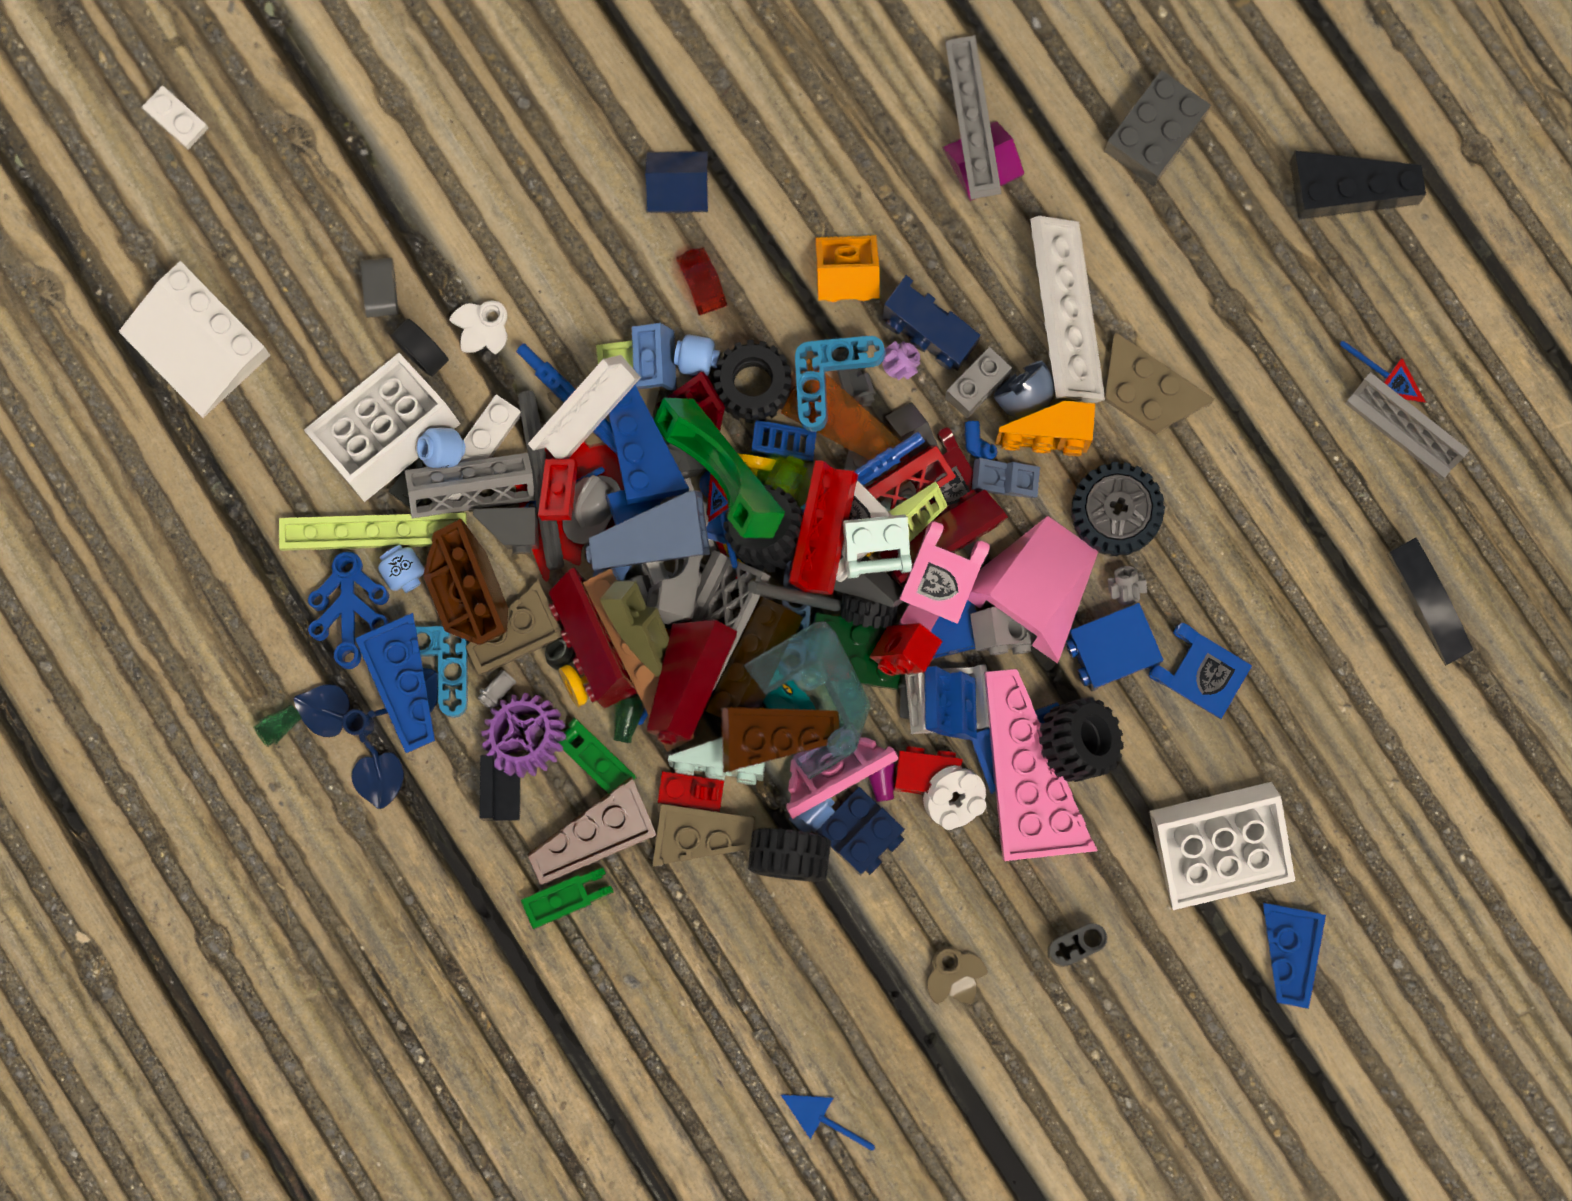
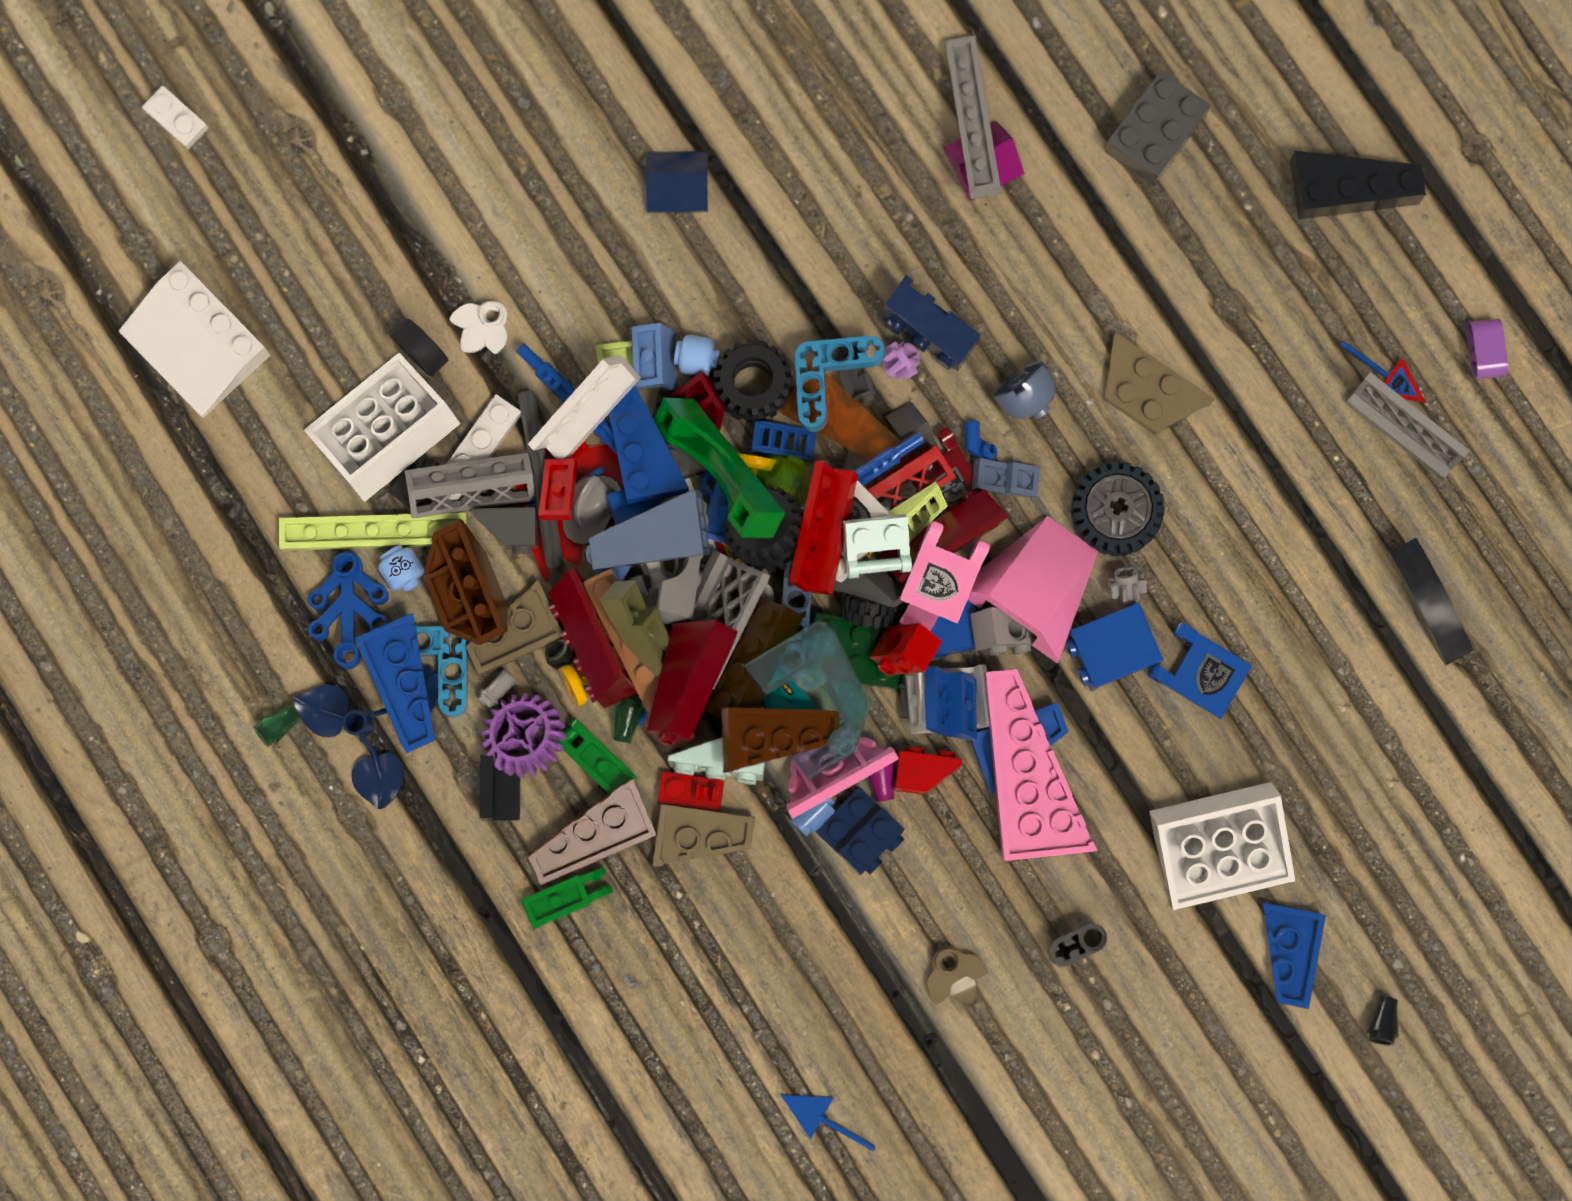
(379, 287): dark grey beam -> none
(440, 447): light blue head -> none
(701, 281): clear red slope -> none
(717, 507): piece -> none
(789, 854): black tyre -> none
(794, 596): dark grey bar -> none
(847, 268): light orange slope -> none
(965, 808): white plate -> none
(978, 382): light grey brick -> none
(1059, 427): light orange slope -> none
(1067, 309): white plate -> none
(1081, 739): black tyre -> none
(1384, 1023): none -> black cone
(1487, 349): none -> medium lavender beam

